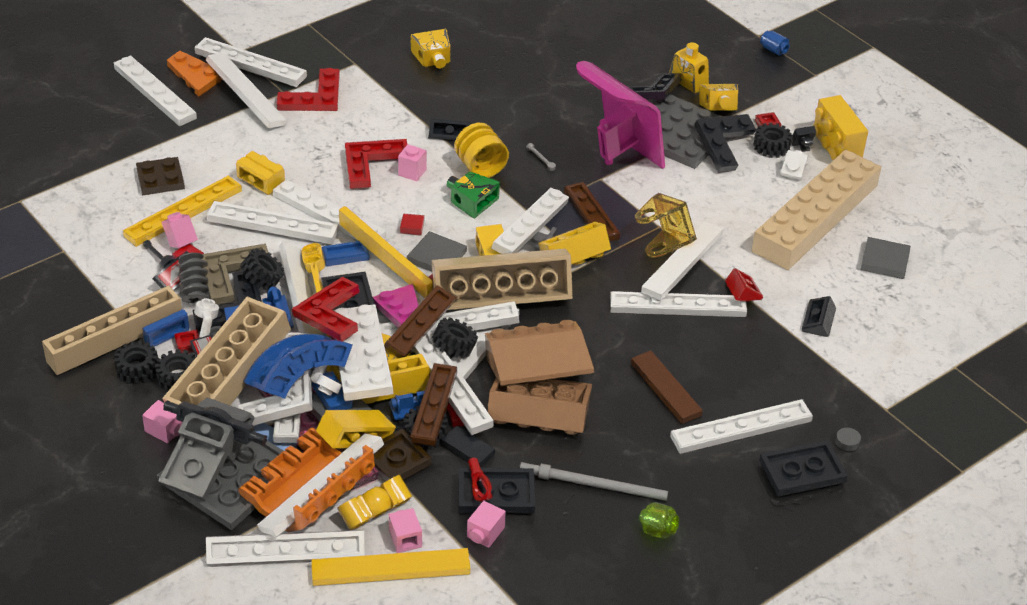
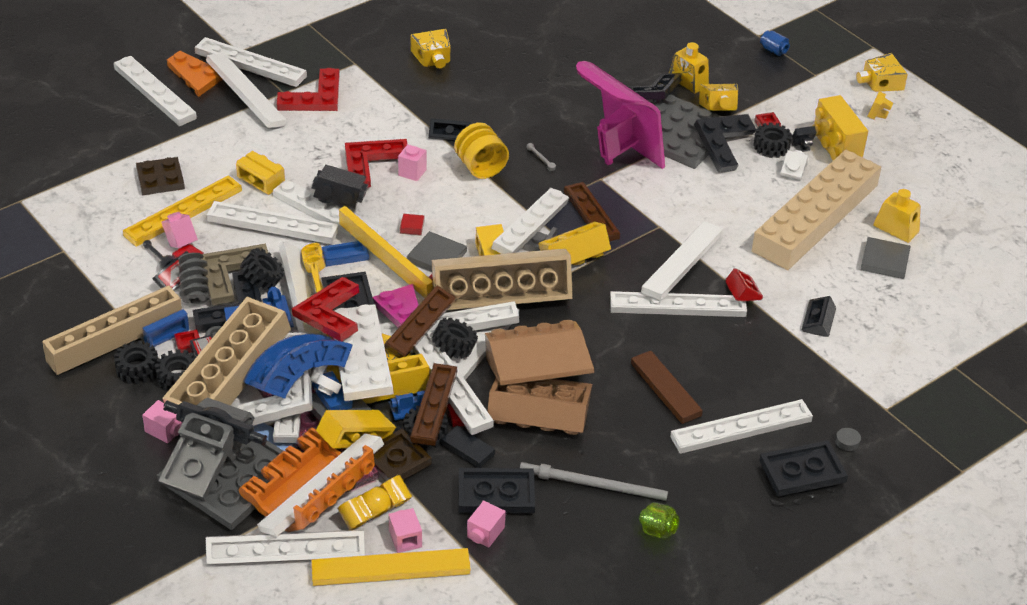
(208, 311): white plate -> none
(339, 186): none -> black brick
(473, 193): green torso -> none
(478, 475): red piece -> none
(674, 221): clear yellow hose -> none
(877, 108): none -> yellow tile
(883, 74): none -> yellow torso
(899, 216): none -> yellow torso

